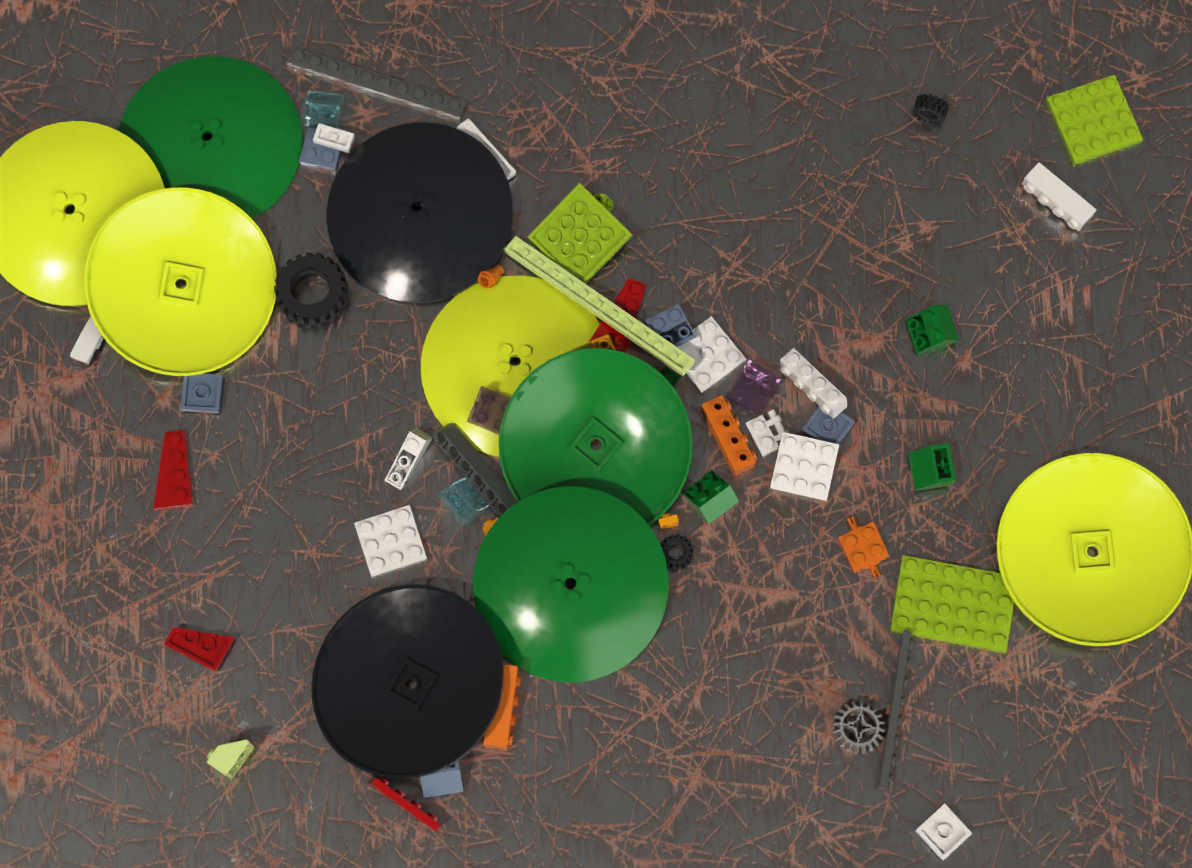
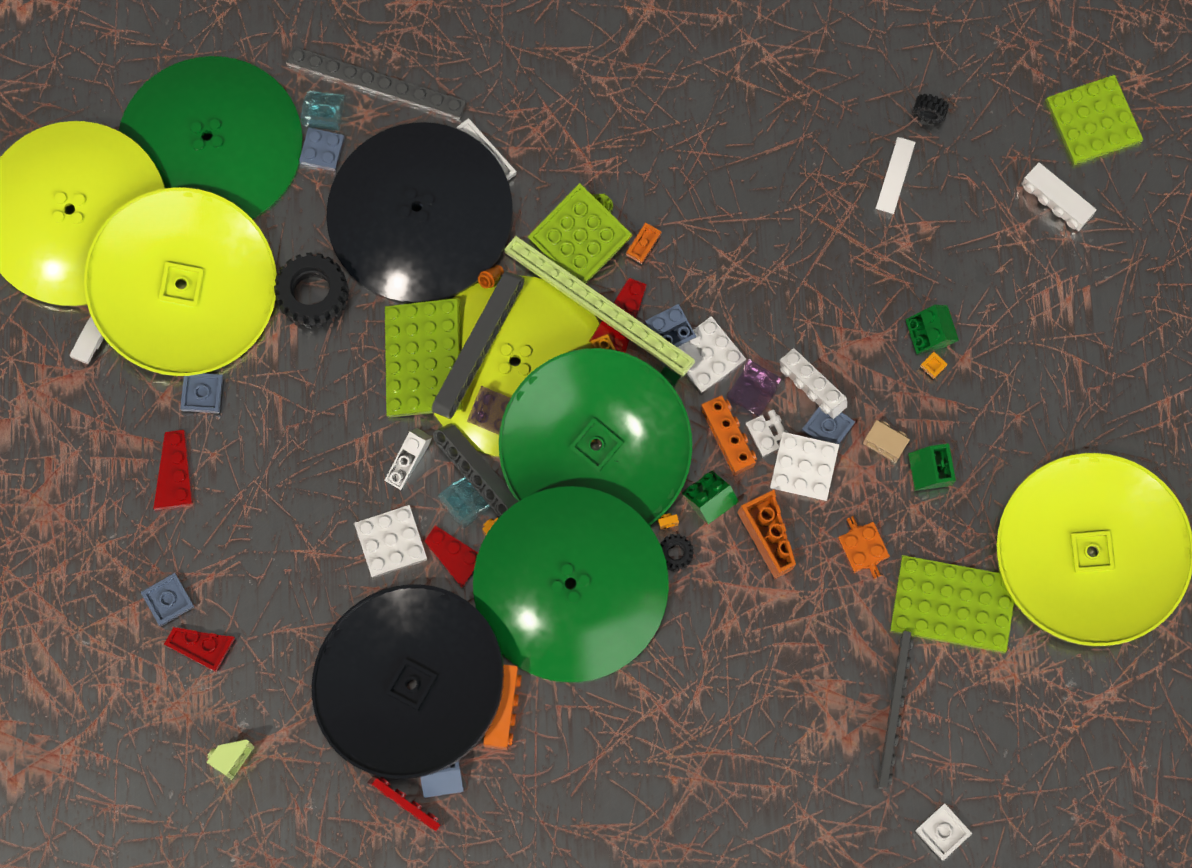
(167, 599): none -> sand blue plate
(333, 138): white plate -> none
(420, 353): none -> lime plate
(453, 554): none -> red wing
(478, 345): none -> dark grey beam
(643, 243): none -> orange plate
(768, 532): none -> orange wedge
(867, 727): light grey gear -> none
(886, 440): none -> tan brick
(895, 175): none -> white slope
(934, 365): none -> light orange plate

